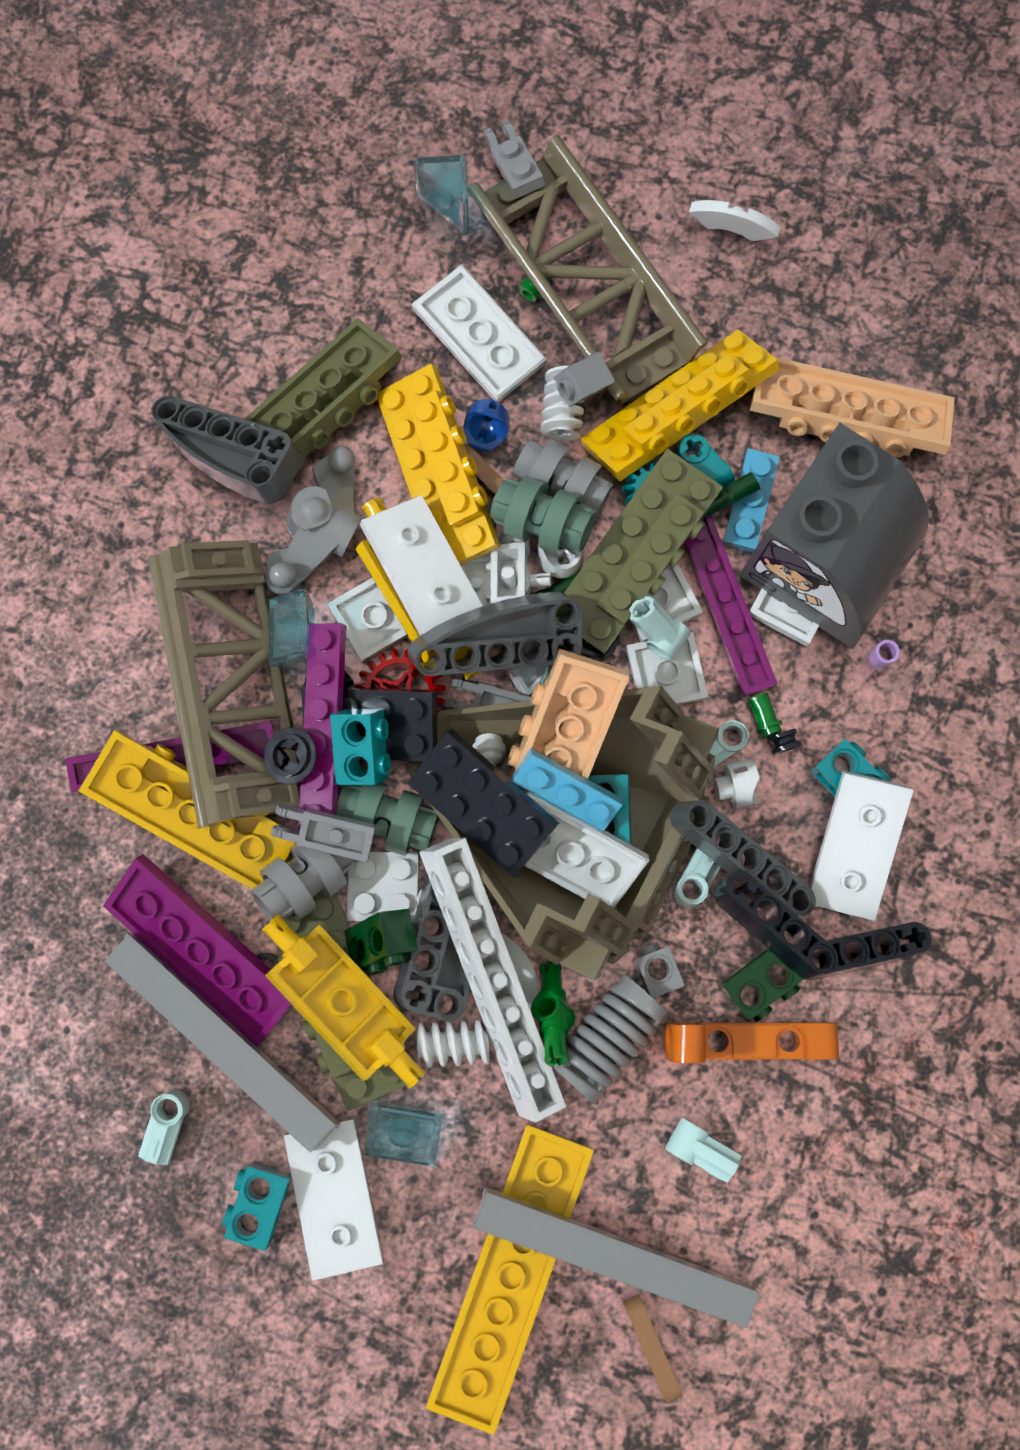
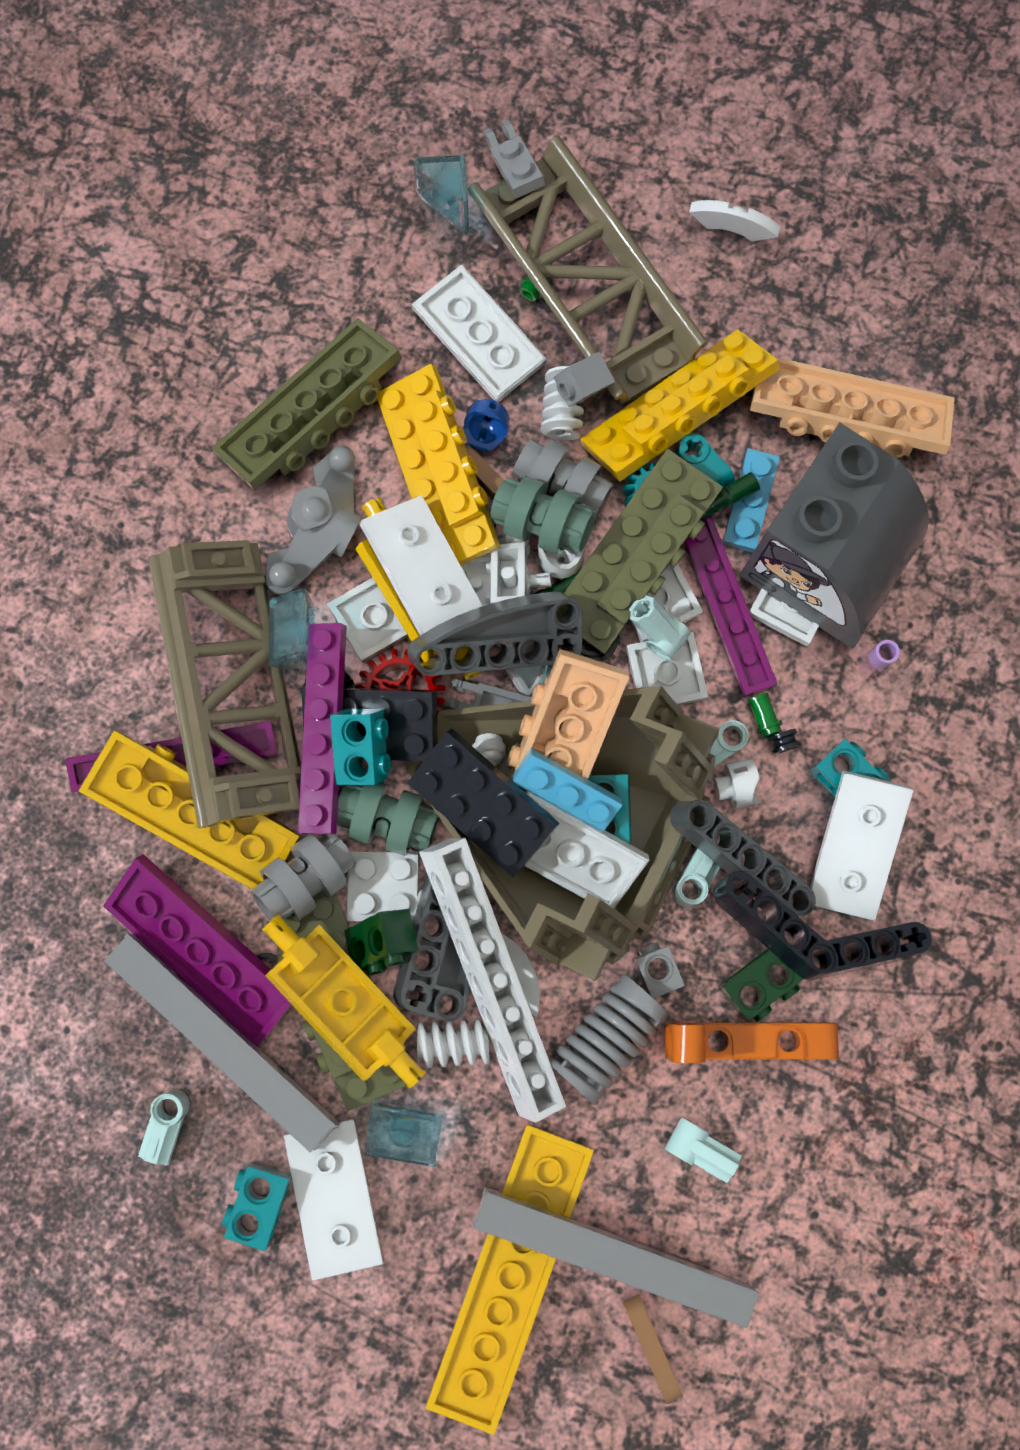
(230, 449): dark grey beam -> none
(277, 760): black gear -> none
(326, 832): light grey hinge -> none
(553, 1014): green pin -> none

